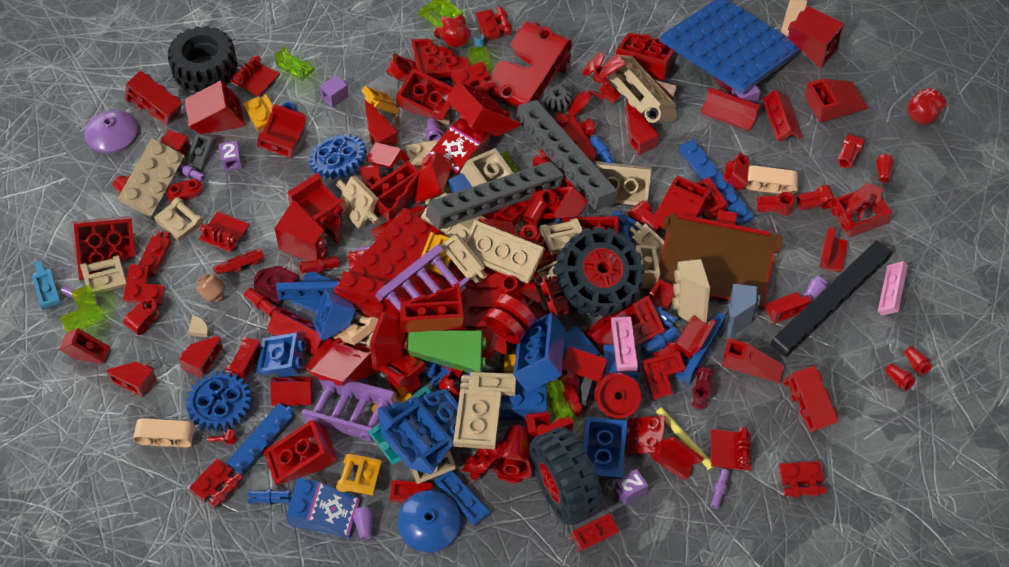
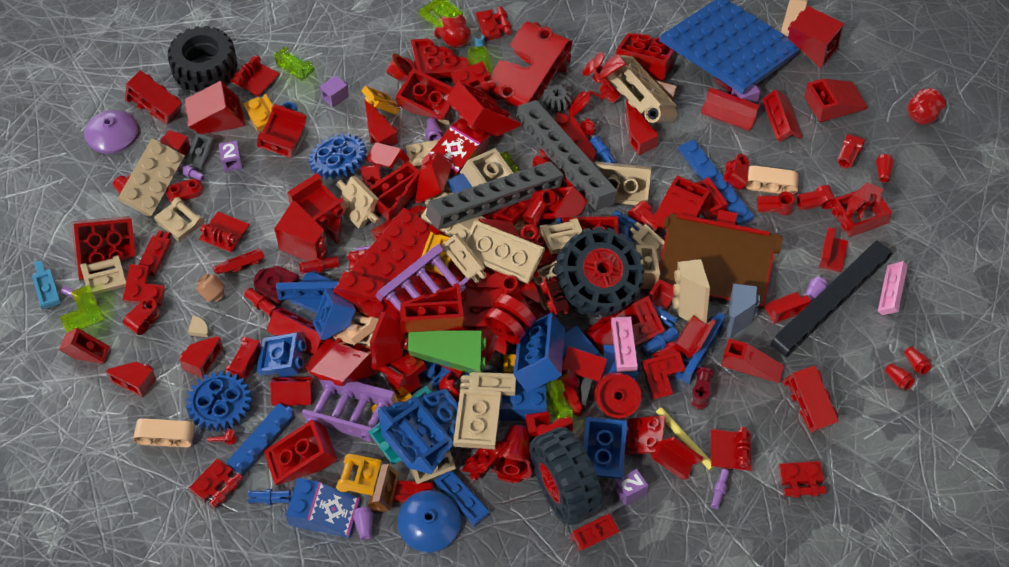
(384, 489): none -> dark orange panel

